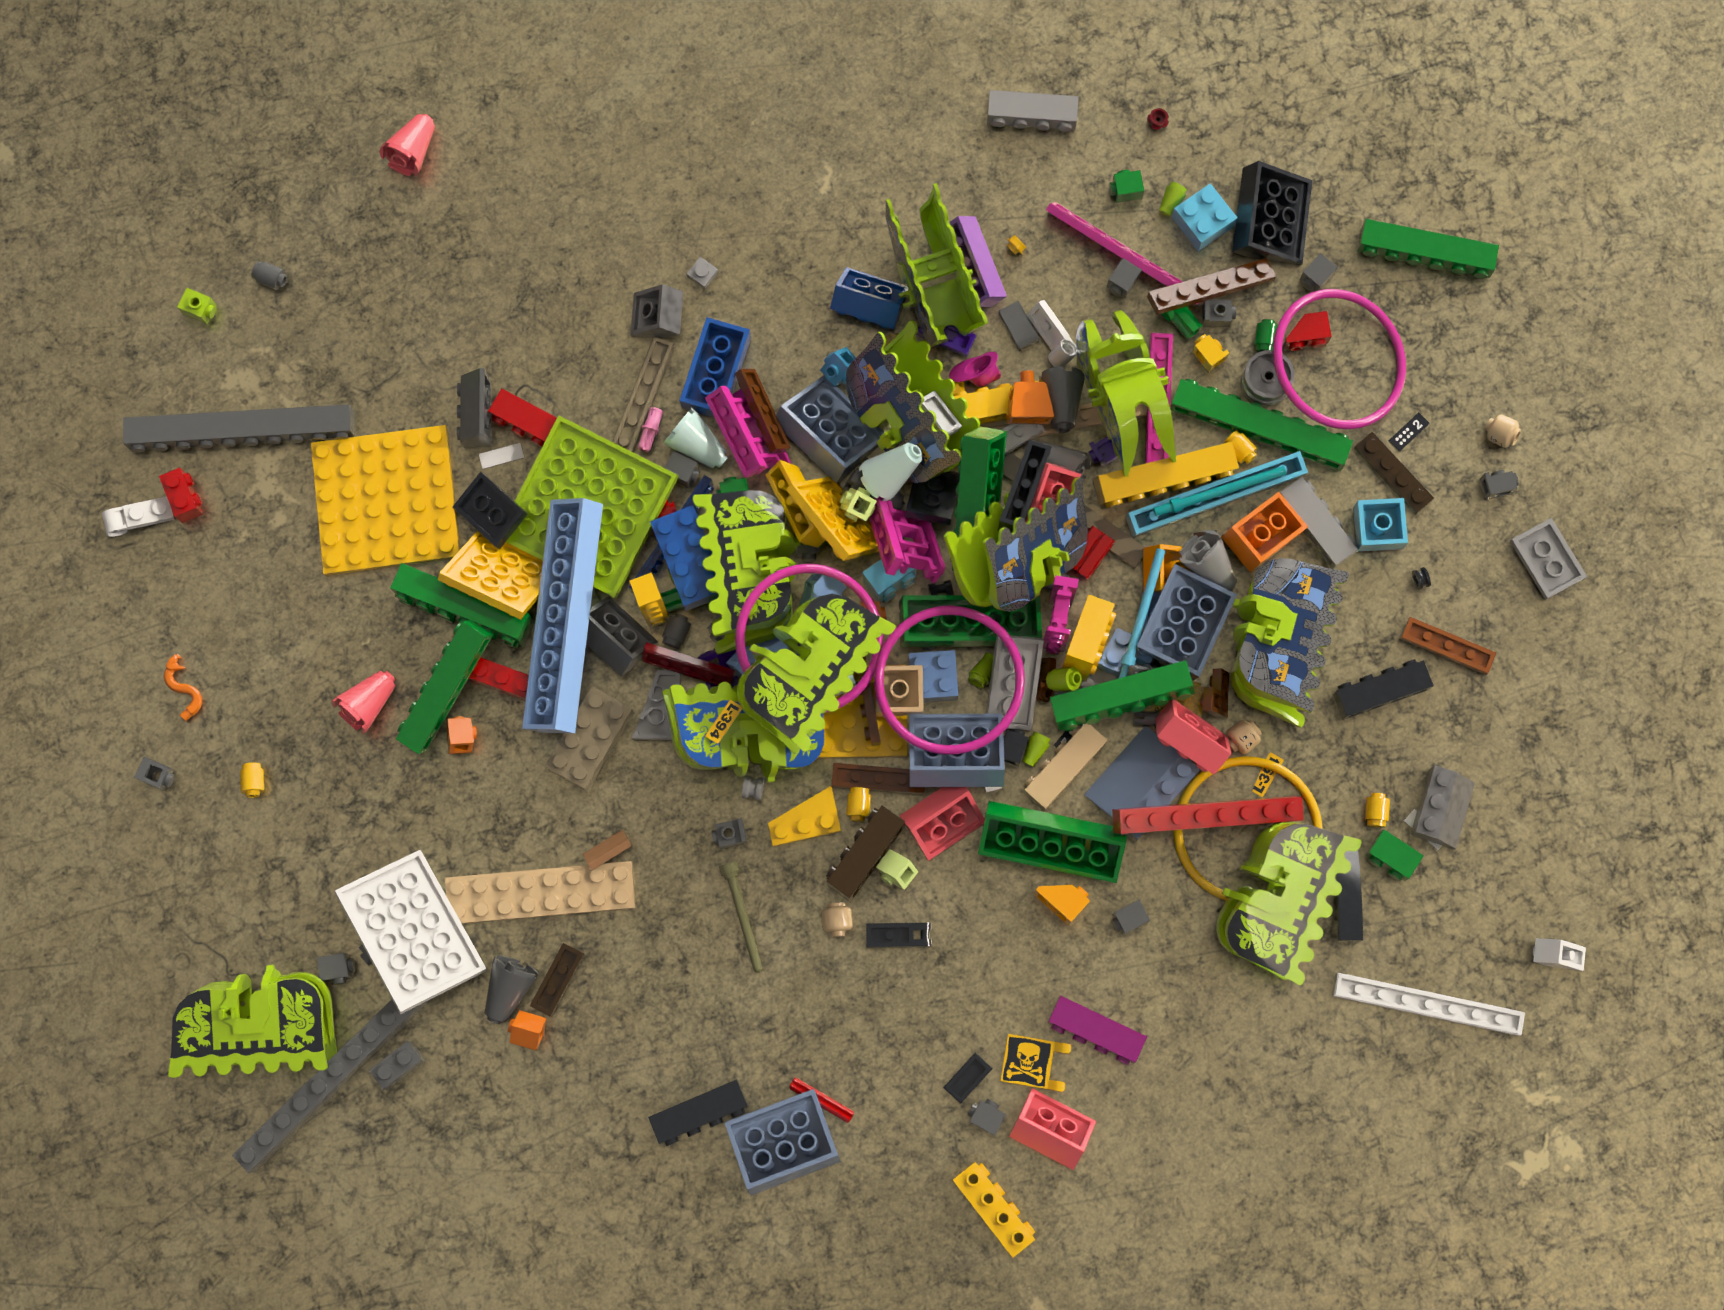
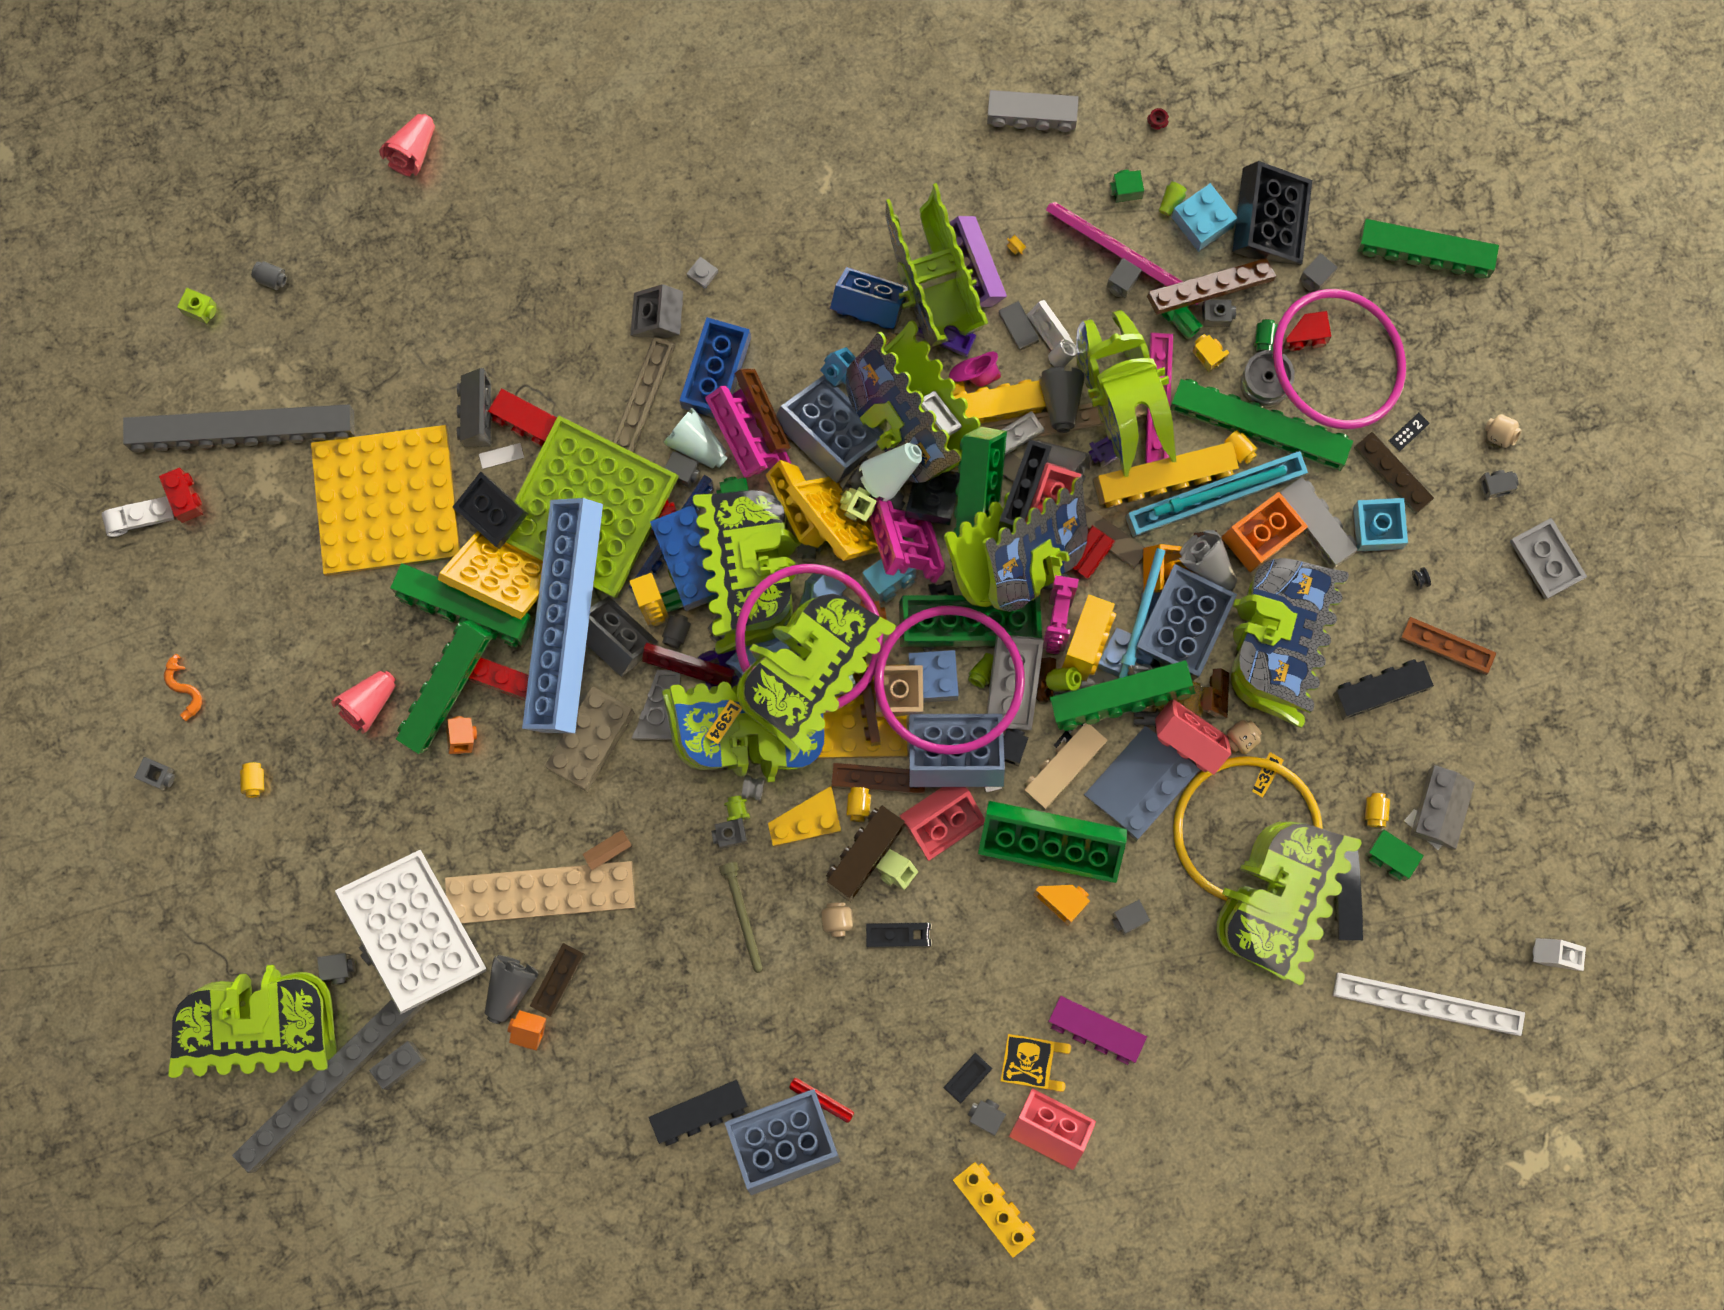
(650, 429): bright pink axle -> none
(736, 808): none -> lime brick
(1029, 401): orange torso -> none
(1035, 748): lime cone -> none
(1207, 814): red brick -> none

